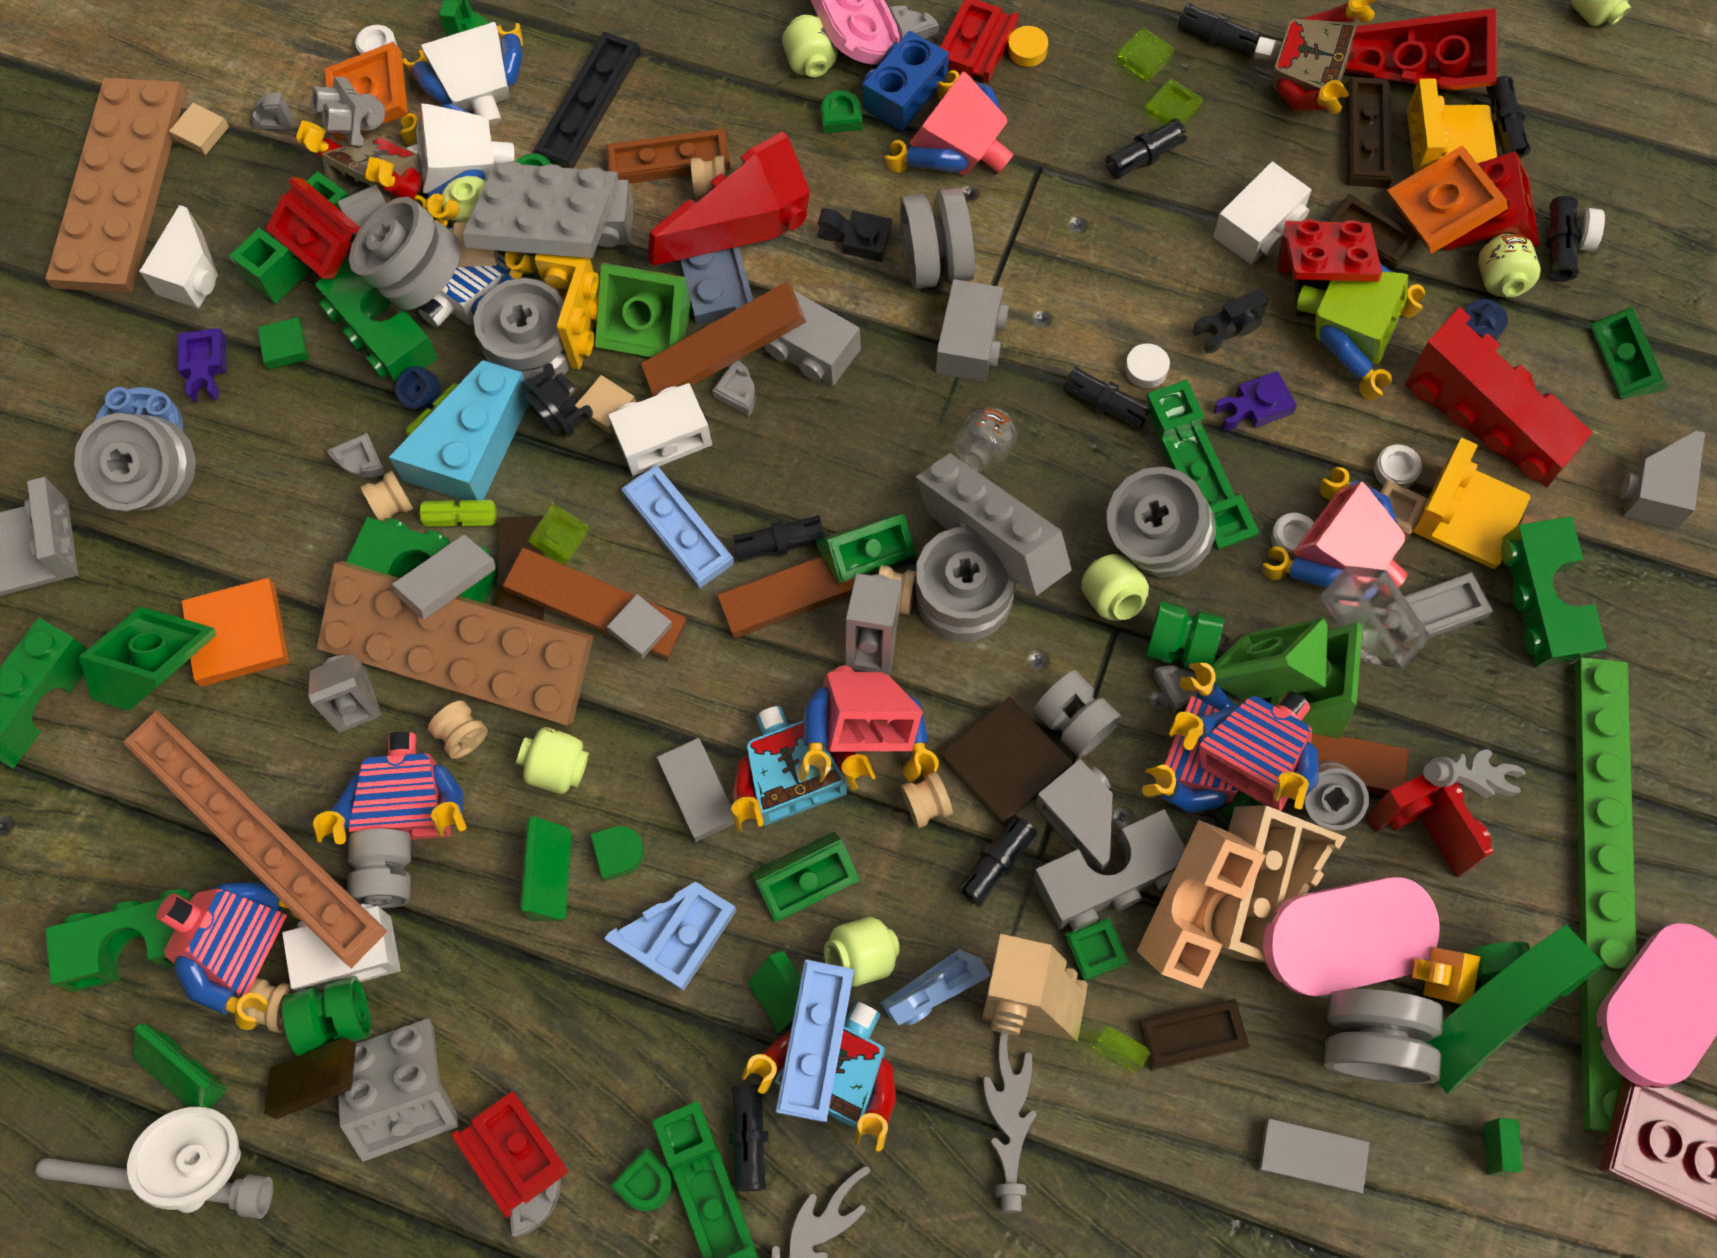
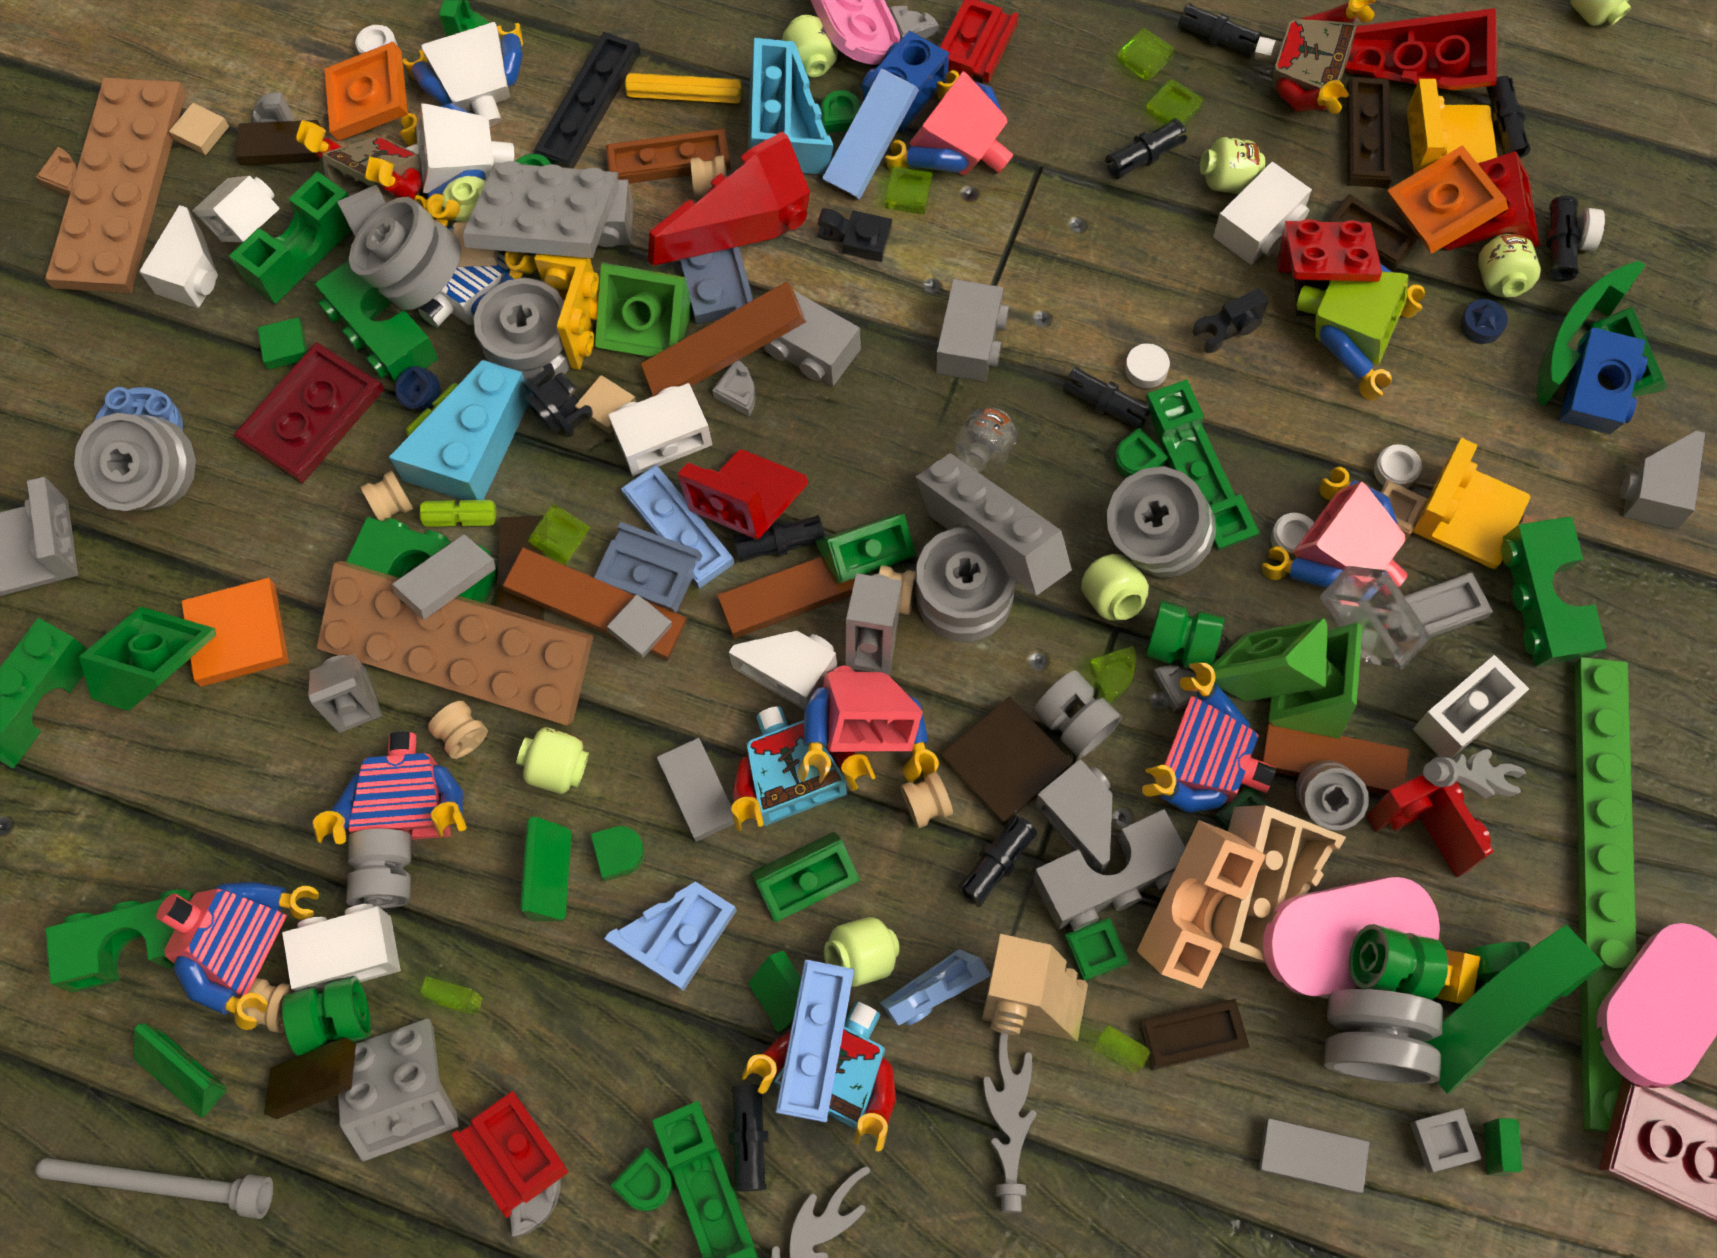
(58, 172): none -> medium nougat tile
(183, 1158): white piece -> none
(199, 358): dark purple plate -> none
(237, 208): none -> white brick
(256, 839): nougat tile -> none
(272, 143): none -> dark brown tile
(308, 412): none -> dark red tile
(312, 228): red plate -> none
(346, 110): light grey hips -> none
(358, 457): light grey tile -> none
(451, 995): none -> clear neon green tile
(649, 566): none -> sand blue plate
(683, 88): none -> yellow axle
(743, 494): none -> red bracket
(784, 103): none -> medium azure wedge
(786, 664): none -> white slope
(870, 133): none -> light blue tile
(908, 190): none -> clear neon green tile
(937, 238): light grey wheel -> none
(1028, 46): yellow tile -> none
(1114, 672): none -> clear neon green tile
(1138, 453): none -> green tile
(1231, 164): none -> yellowish green head
(1257, 748): torso -> none
(1259, 400): dark purple plate -> none
(1398, 962): none -> green wheel
(1445, 1140): none -> light grey plate
(1470, 708): none -> white brick
(1496, 401): red wedge -> none
(1589, 403): none -> blue brick
(1602, 296): none -> green slope

